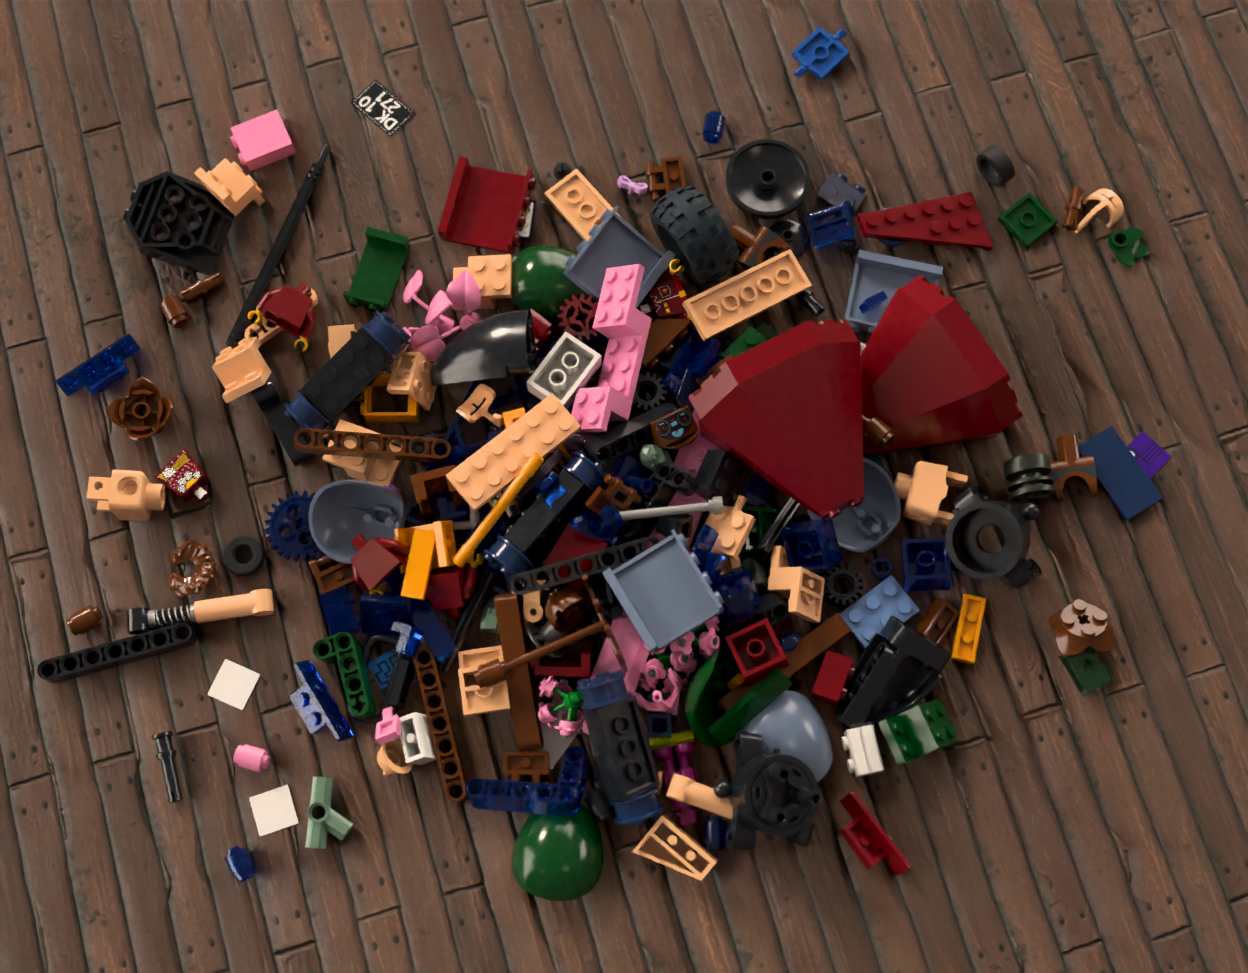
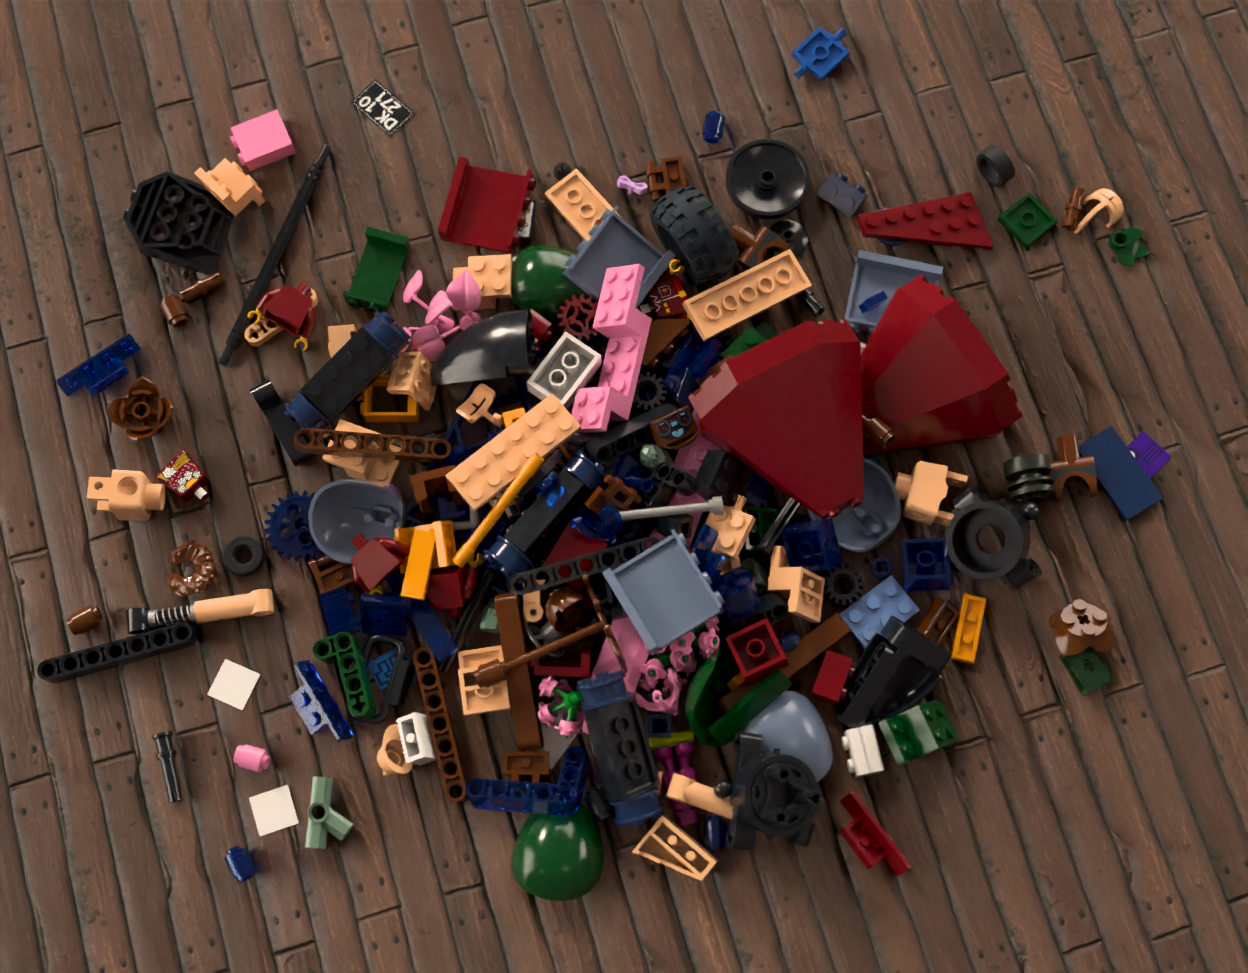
(241, 368): light nougat bracket -> none
(389, 728): bright pink plate -> none
(409, 638): clear blue panel -> none
(833, 229): clear blue plate -> none
(848, 245): black piece -> none

